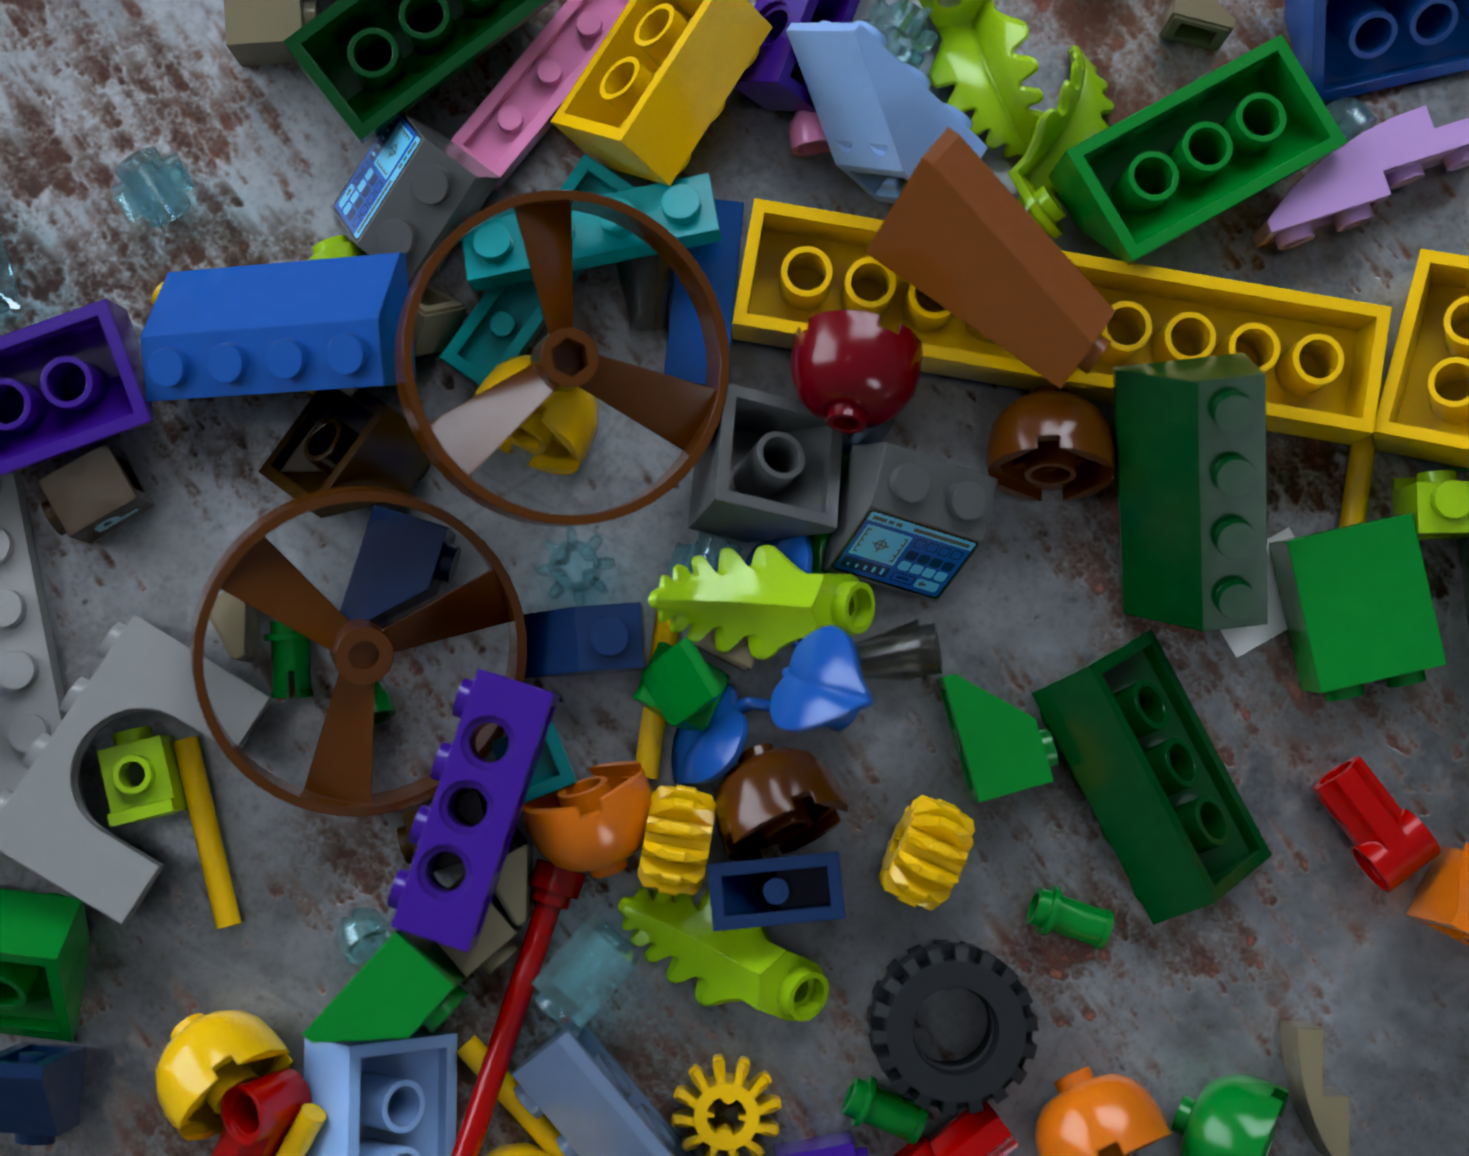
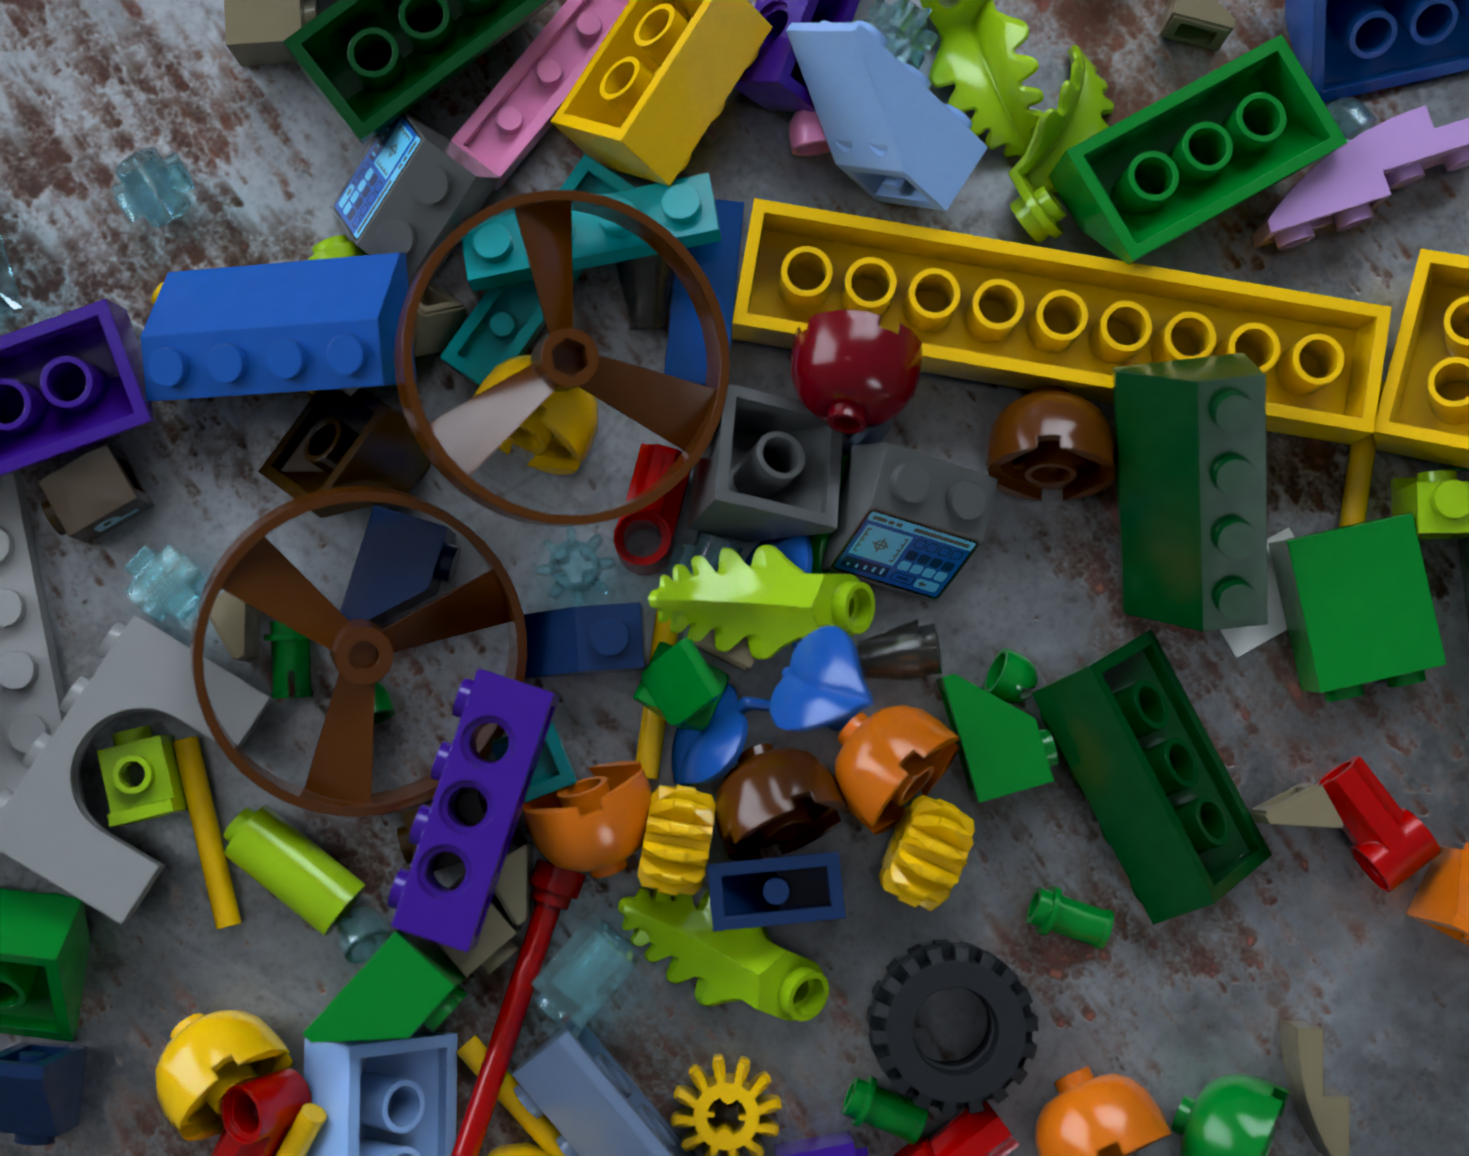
(163, 582): none -> clear light blue gear
(292, 867): none -> lime brick
(659, 516): none -> red piece
(890, 761): none -> orange cylinder
(991, 263): dark orange slope -> none
(1011, 676): none -> green hinge
(1299, 806): none -> dark tan slope

